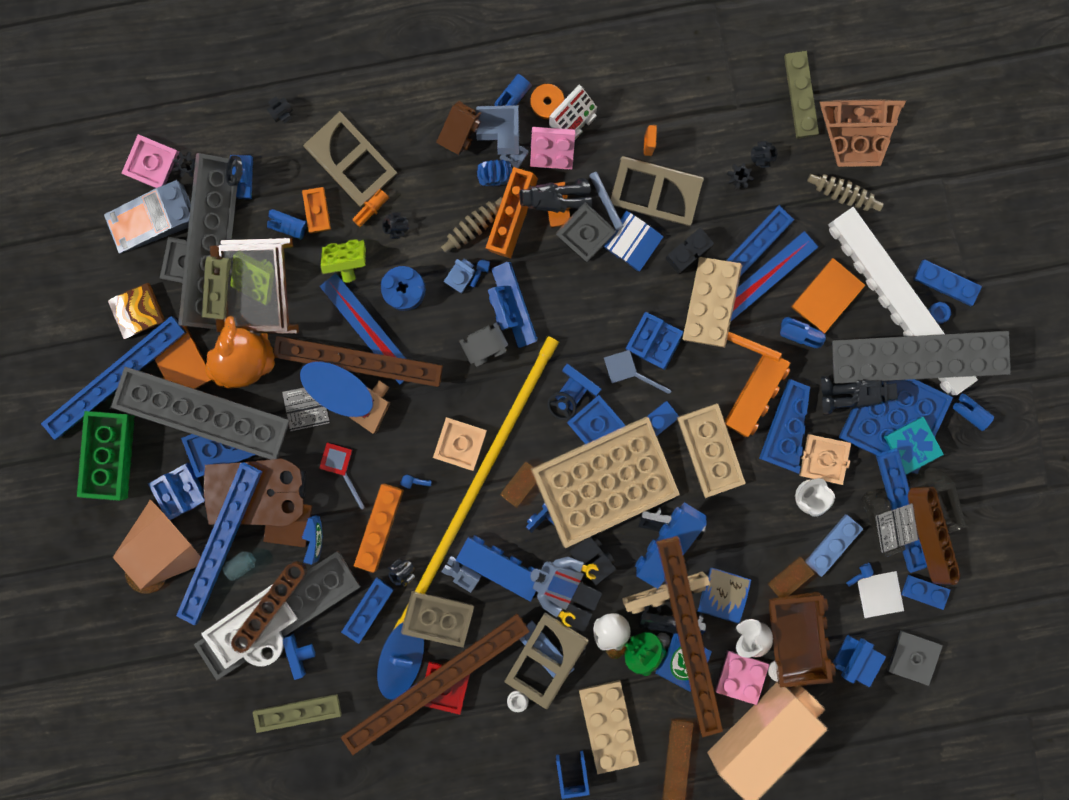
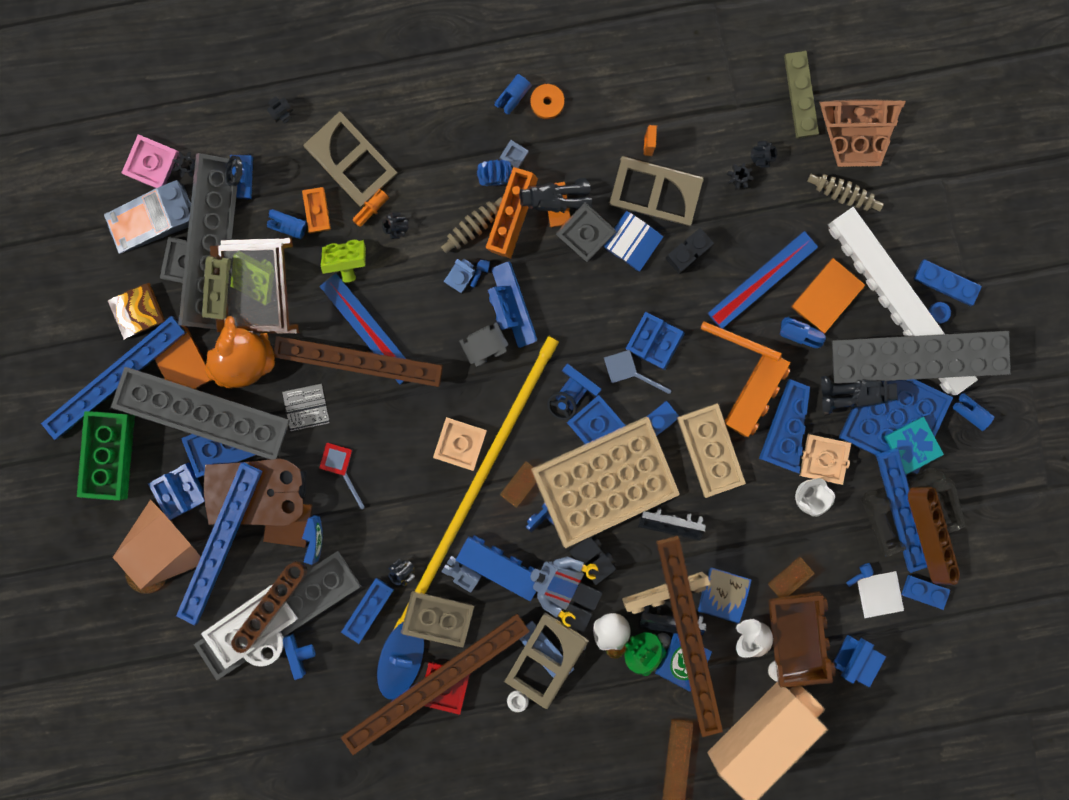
(239, 565): clear light blue brick -> none
(297, 713): olive plate -> none
(336, 389): blue shield -> none
(378, 527): orange brick -> none
(380, 405): medium nougat torso -> none
(392, 283): blue brick -> none
(408, 480): blue hand -> none
(458, 128): reddish brown hinge -> none
(500, 124): sand blue panel -> none
(552, 148): bright pink plate -> none
(568, 792): blue piece -> none
(574, 112): white slope -> none
(606, 201): sand blue bar -> none
(608, 727): tan plate -> none
(685, 524): blue brick -> none
(712, 302): tan plate -> none
(742, 677): bright pink plate -> none
(761, 238): blue tile -> none
(833, 545): medium blue plate -> none
(897, 528): light grey sticker -> none
(914, 658): dark grey plate -> none

